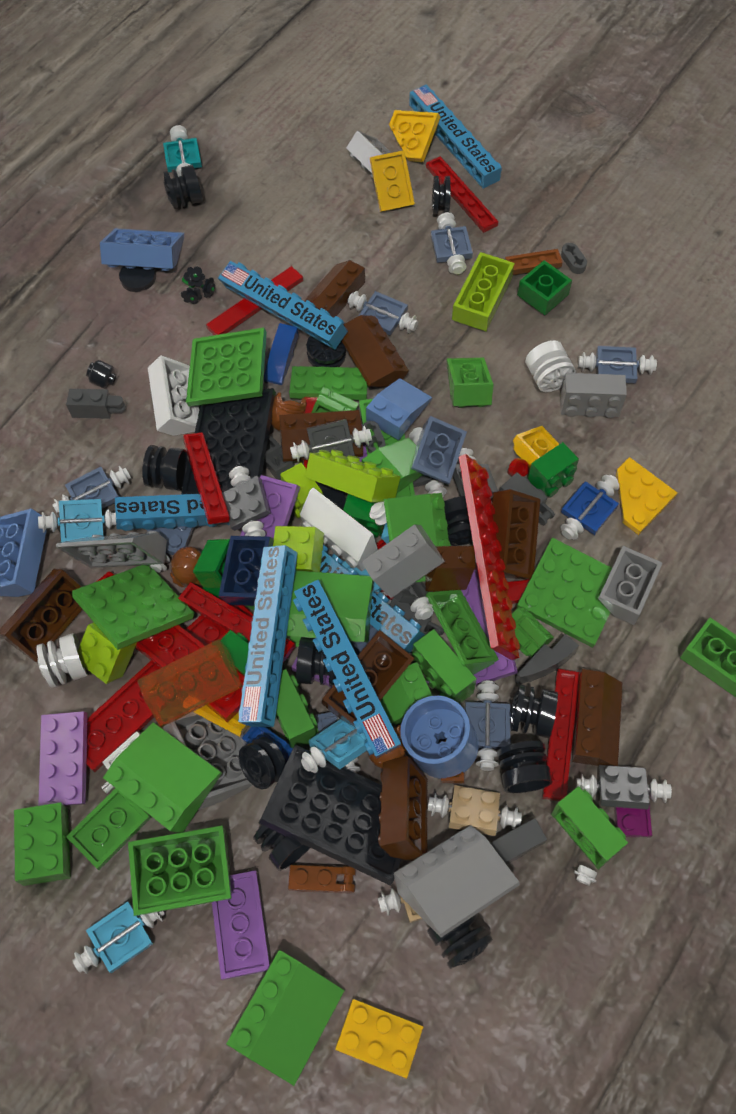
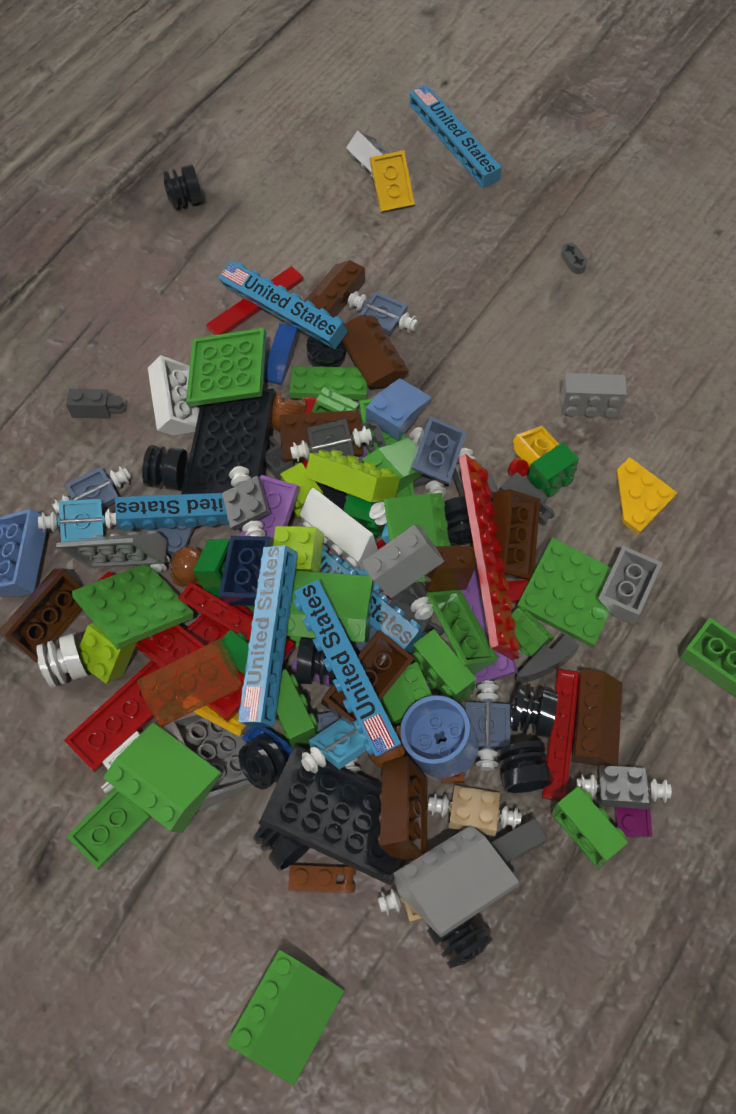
(41, 844): bright green brick -> none
(63, 759): medium lavender plate -> none
(101, 374): black head -> none
(117, 939): medium azure plate -> none
(136, 278): black tile -> none
(141, 249): medium blue slope -> none
(179, 870): bright green slope -> none
(181, 150): teal plate -> none
(194, 278): black plant -> none
(206, 478): red tile -> none
(241, 929): medium lavender plate -> none
(379, 1038): yellow plate -> none
(414, 132): yellow plate -> none
(441, 194): black wheel -> none
(451, 243): sand blue plate -> none
(463, 195): red tile -> none
(469, 382): bright green slope -> none
(483, 291): lime brick -> none
(527, 262): dark orange plate -> none
(544, 287): green brick -> none
(549, 365): white wheel -> none
(585, 875): white plate -> none
(590, 507): blue plate -> none
(617, 362): sand blue plate -> none

